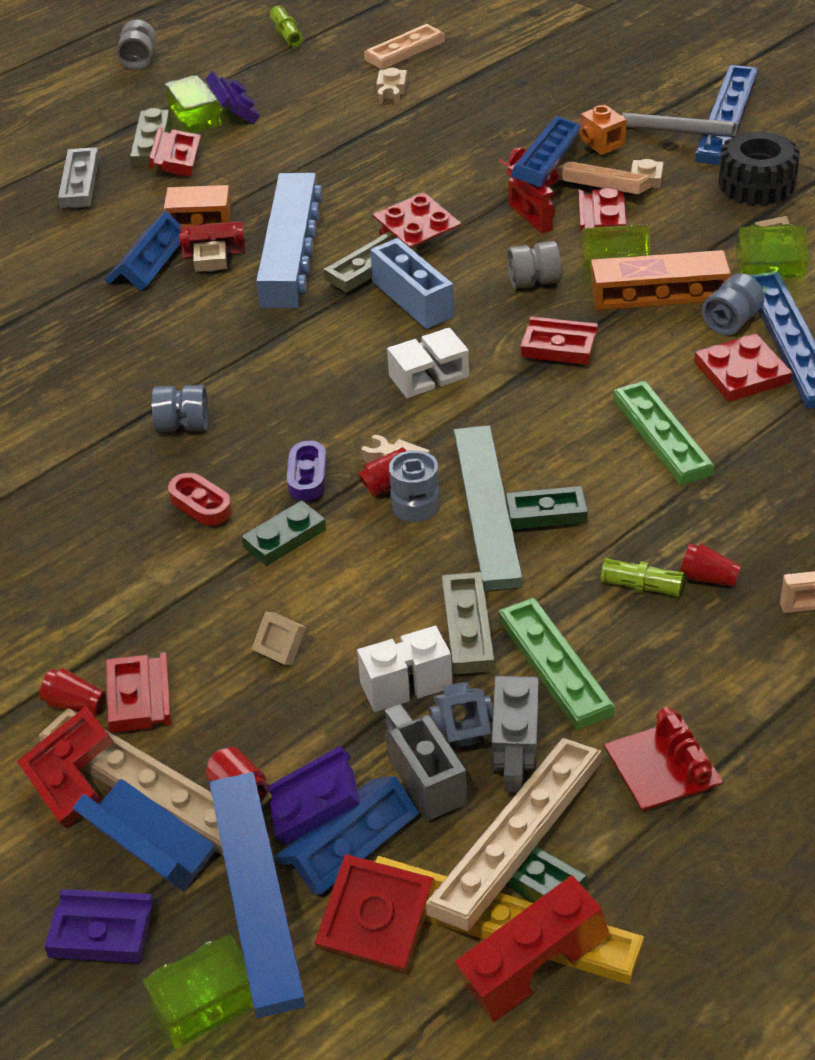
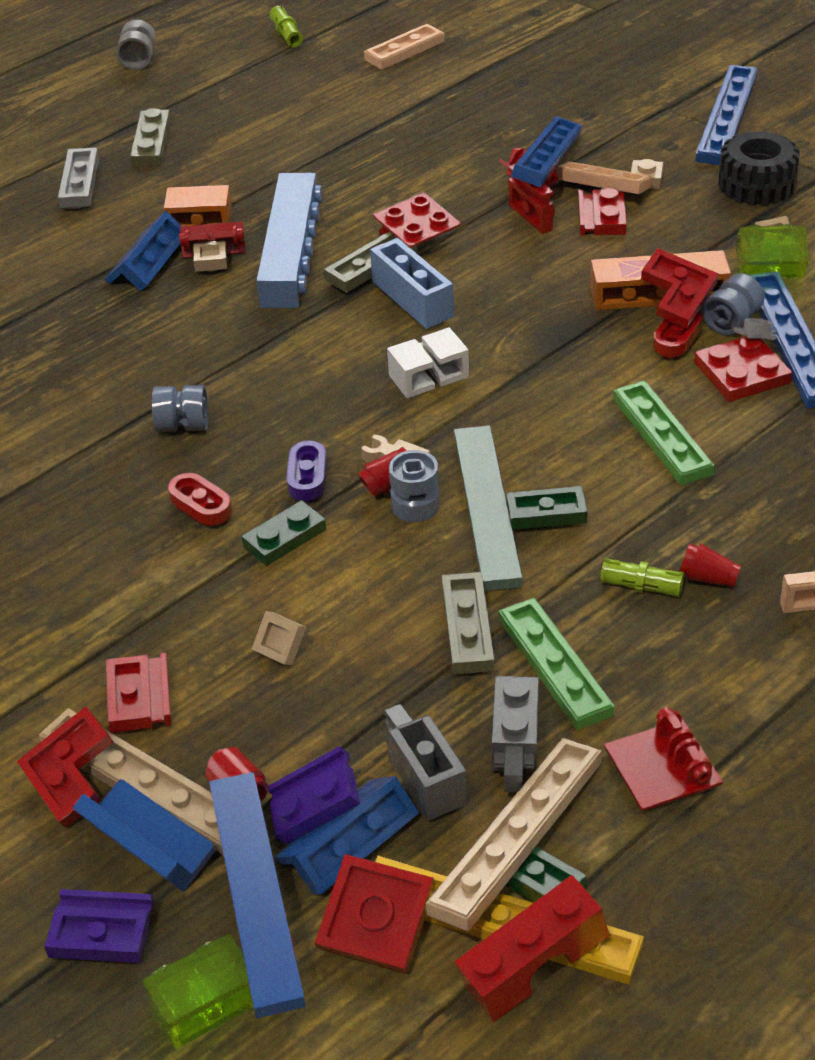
(66, 690): red cone -> none
(175, 151): plate -> none
(193, 103): clear neon green brick -> none
(234, 96): dark purple plate -> none
(386, 668): white piece -> none
(391, 84): tan plate -> none
(476, 719): sand blue brick -> none
(533, 265): light grey wheel -> none
(559, 340): red plate -> none
(603, 129): orange brick -> none
(614, 242): clear neon green brick -> none
(674, 340): none -> red plate
(680, 124): light grey piece -> none
(686, 286): none -> red plate
(756, 329): none -> light grey plate

